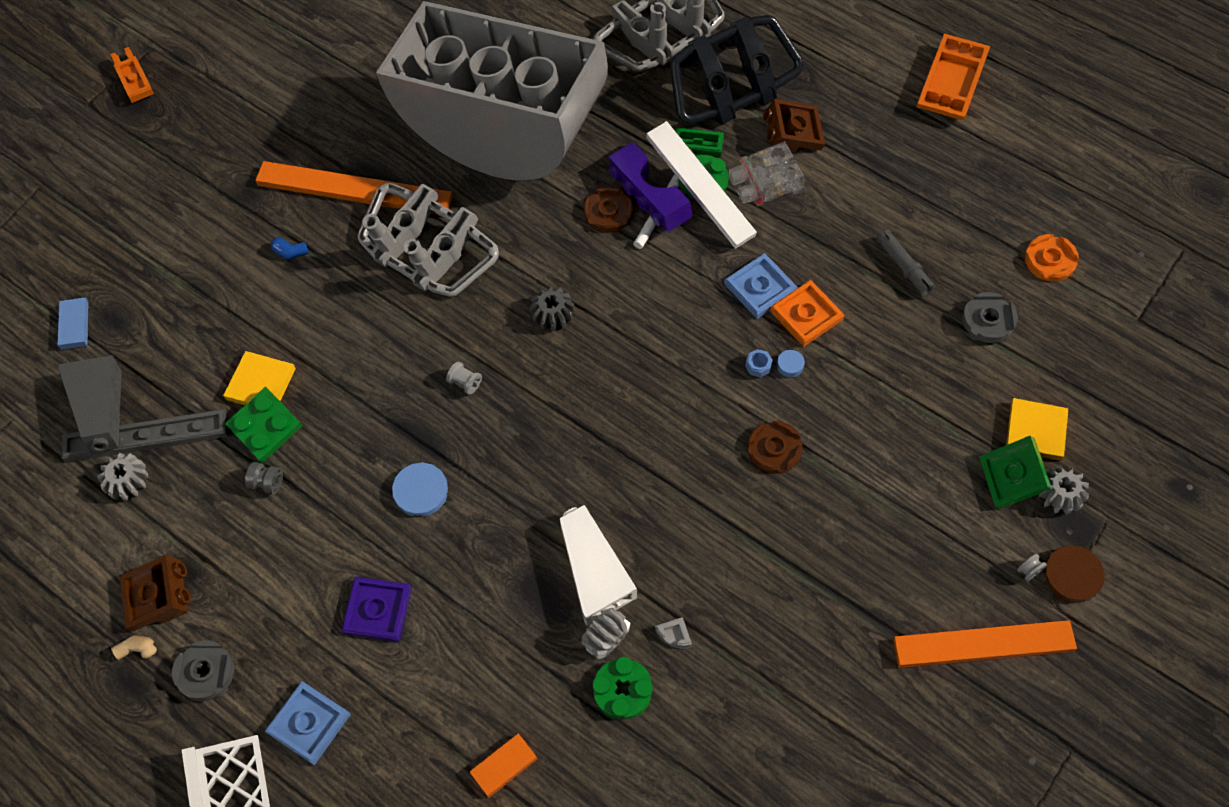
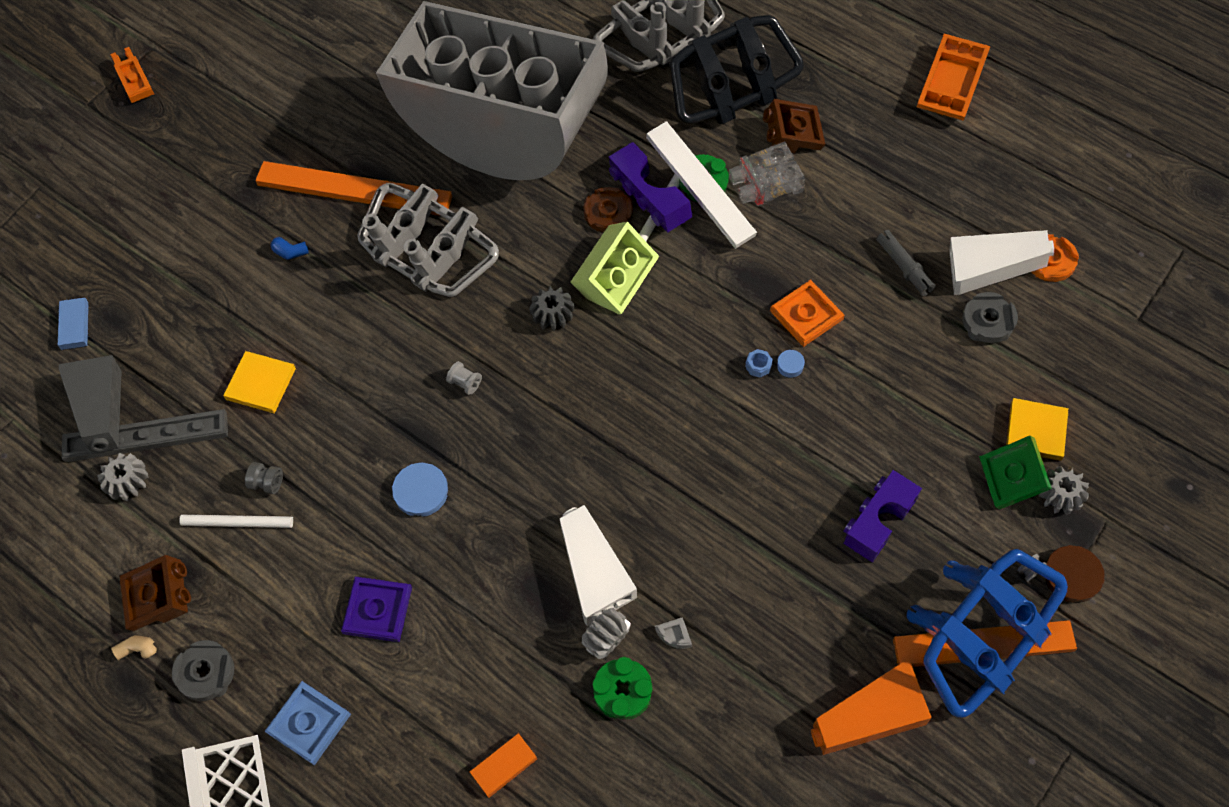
(236, 521): none -> white bar
(264, 424): green plate -> none
(615, 267): none -> yellowish green slope
(701, 147): green tile -> none
(760, 285): medium blue tile -> none
(775, 447): reddish brown tile -> none
(874, 712): none -> orange slope
(893, 496): none -> dark purple arch
(968, 646): none -> blue piece
(996, 257): none -> white slope

